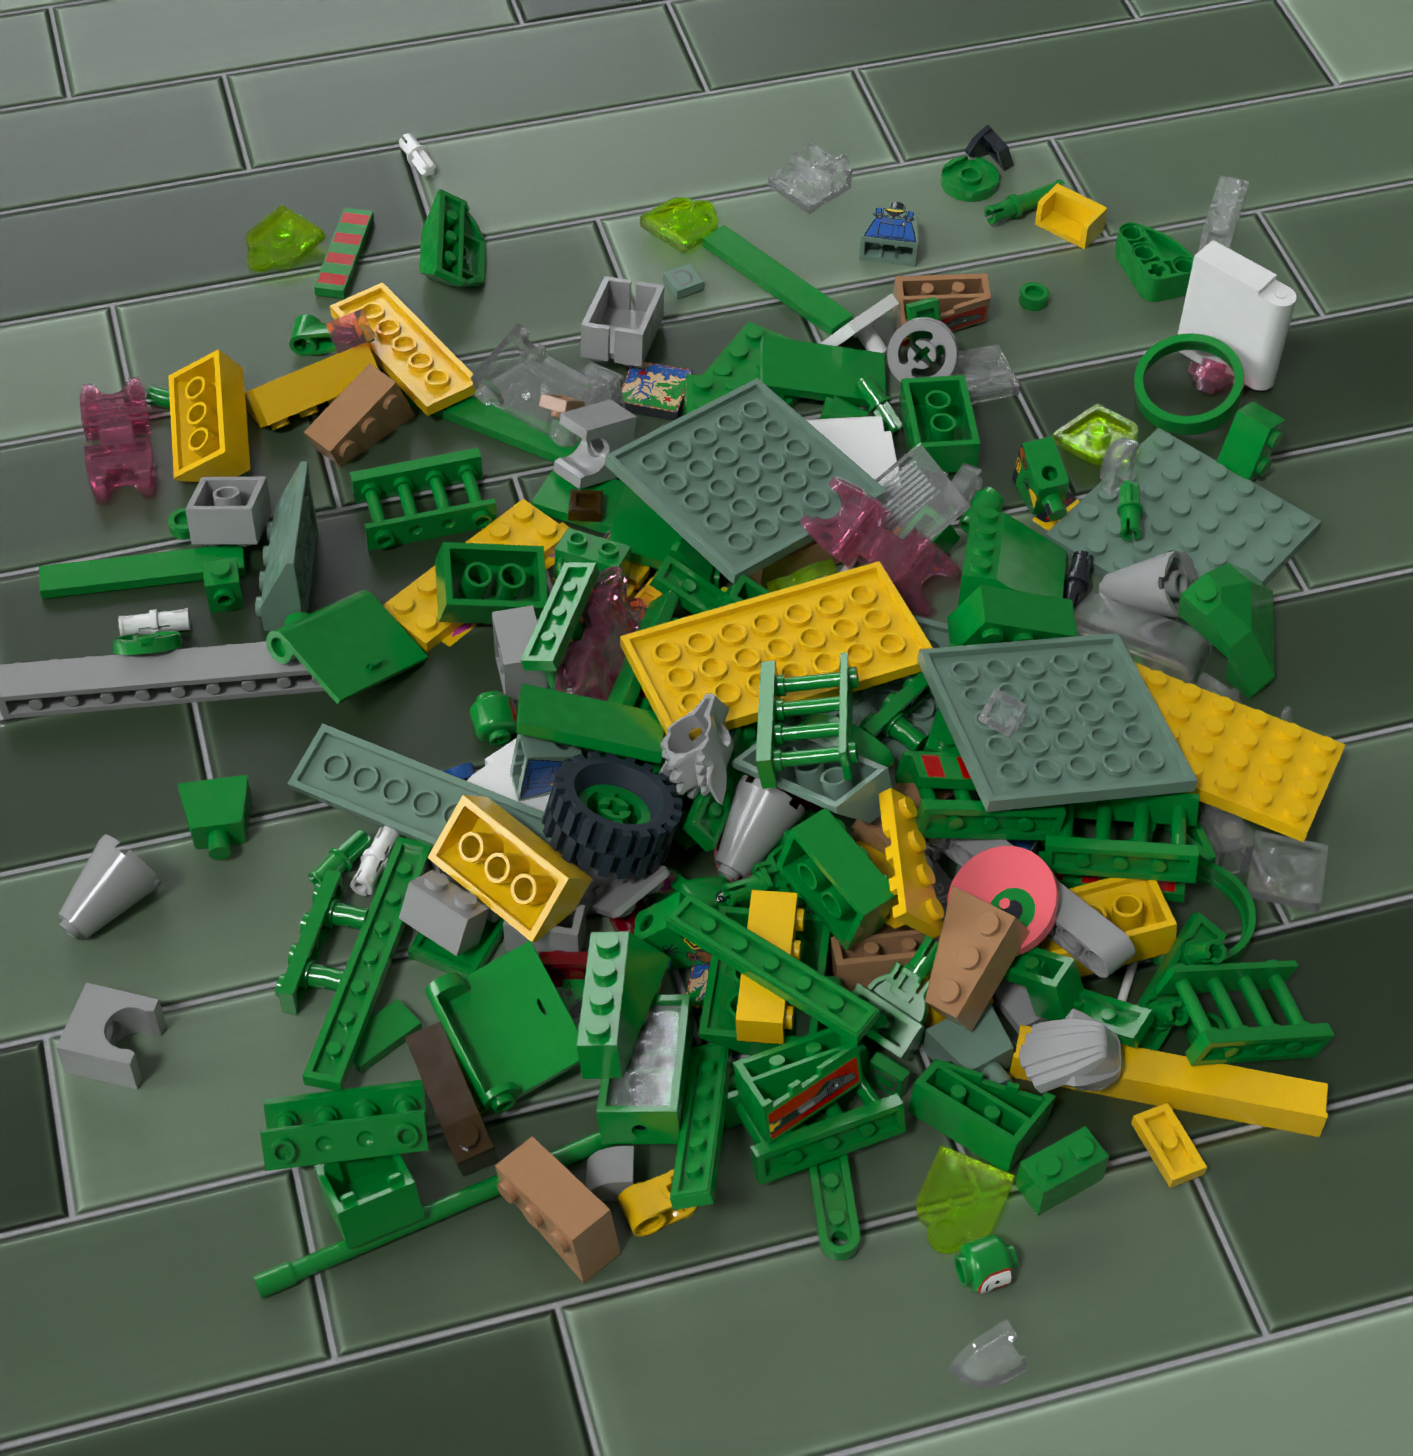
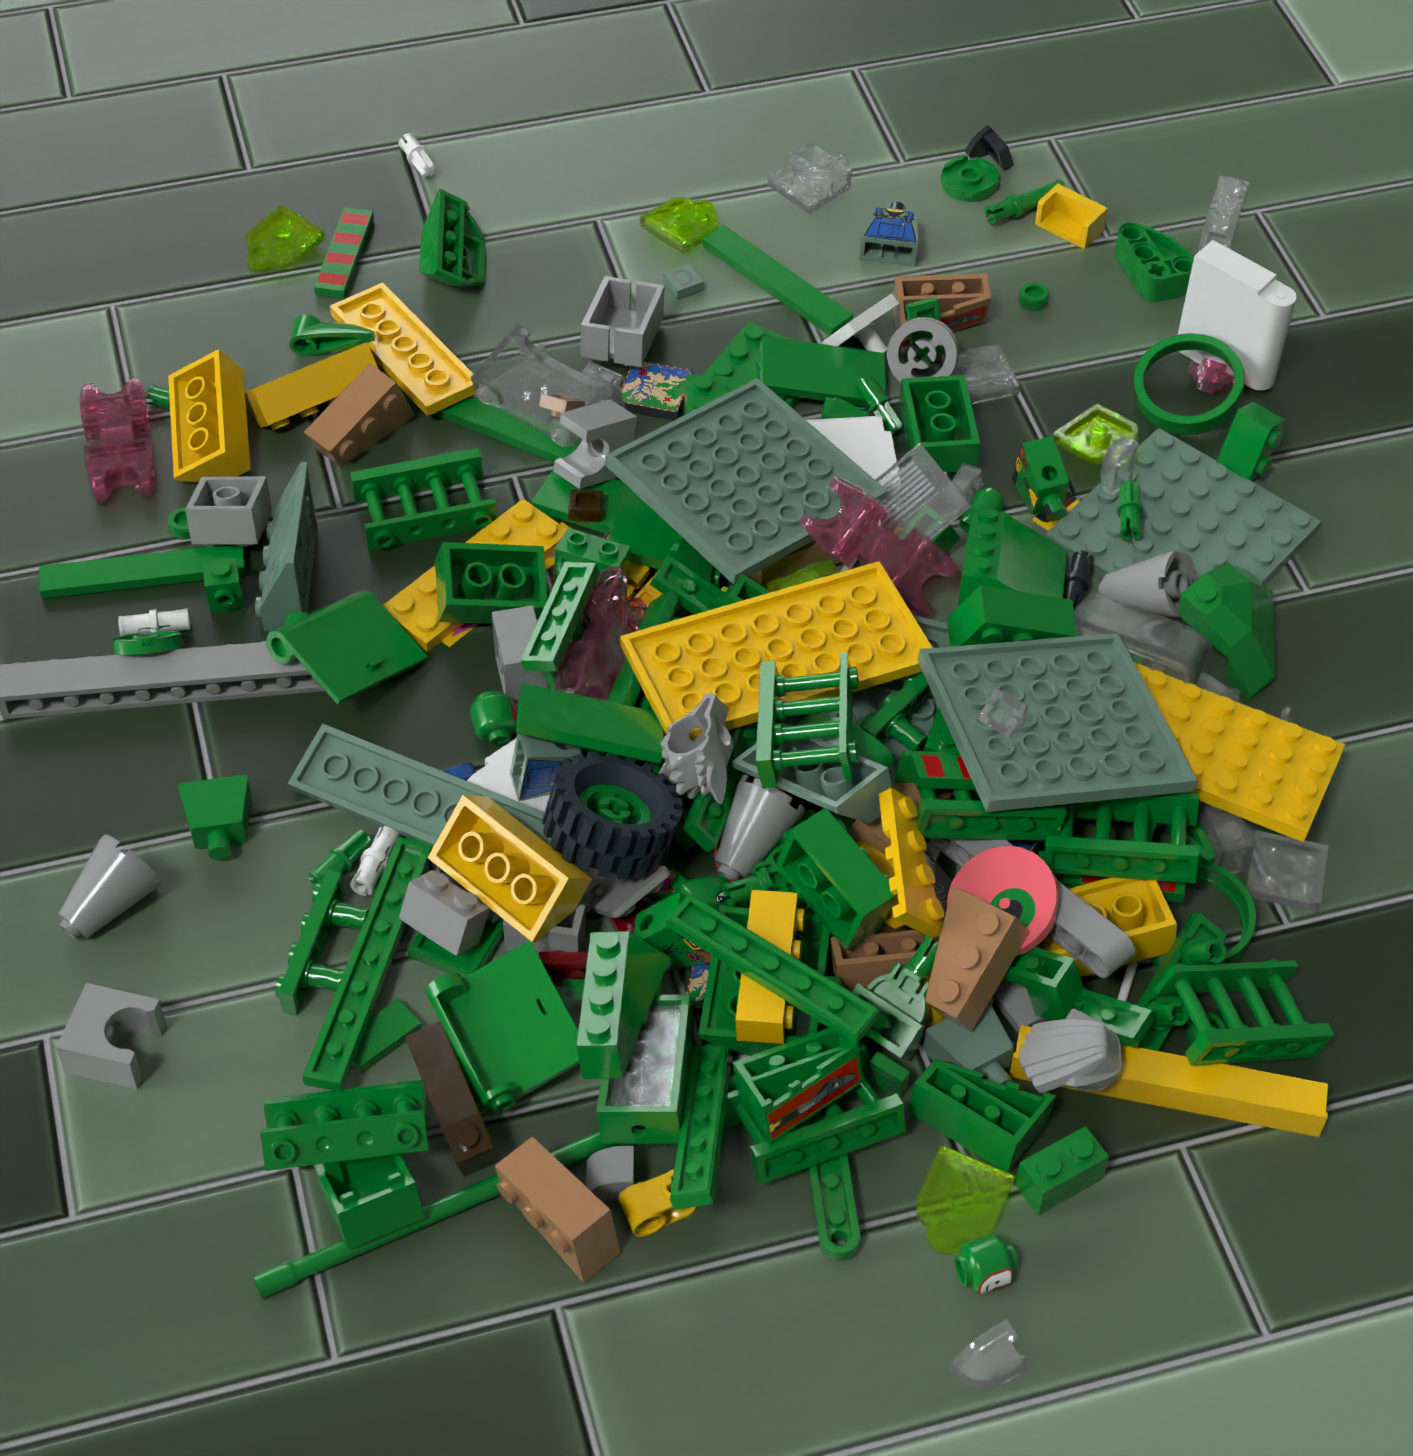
(350, 331): brick -> none
(1169, 1145): yellow plate -> none

